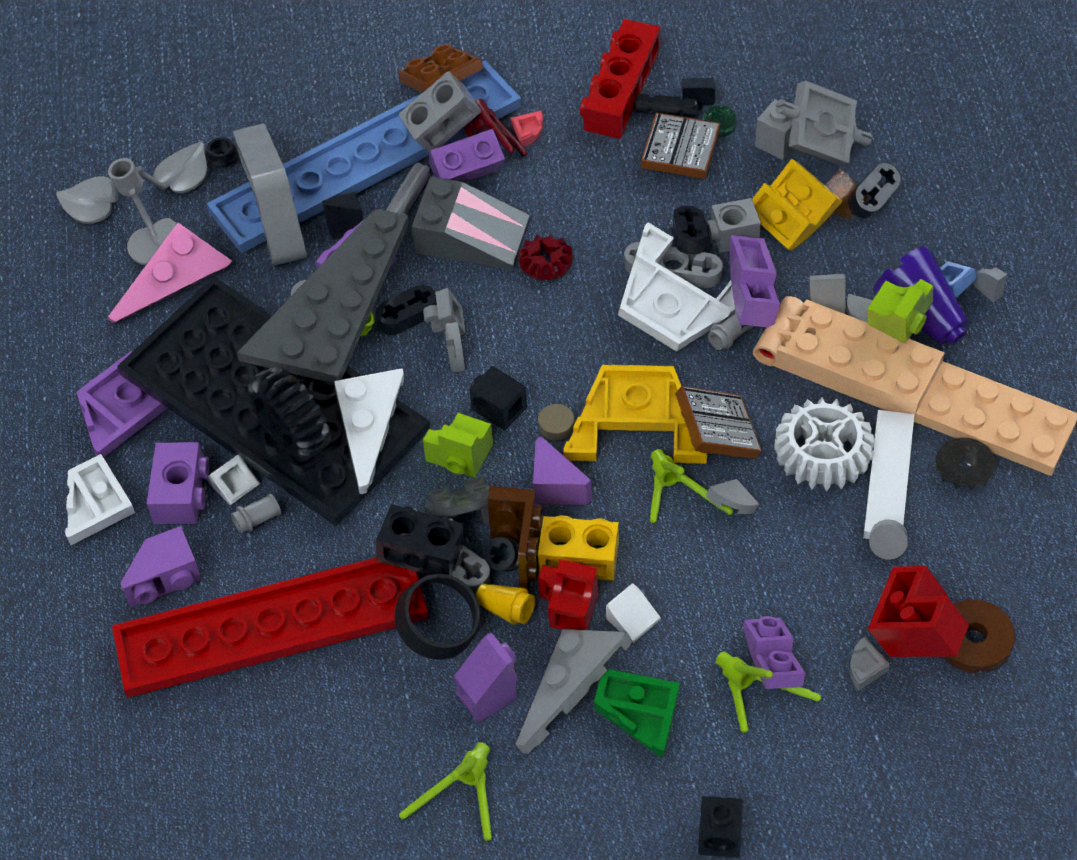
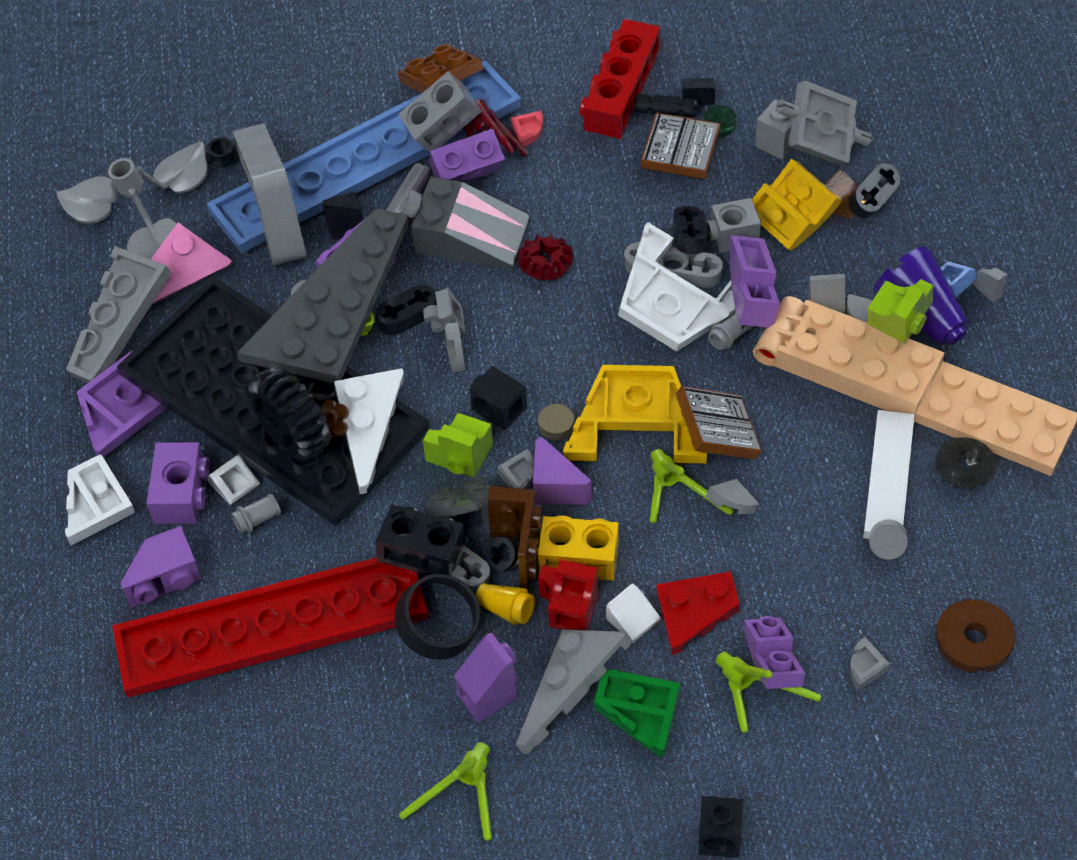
(123, 302): none -> light grey wing
(334, 414): none -> reddish brown plant
(411, 205): none -> light grey tile
(518, 471): none -> light grey tile
(696, 606): none -> red wing
(823, 456): white gear -> none
(917, 616): red brick -> none

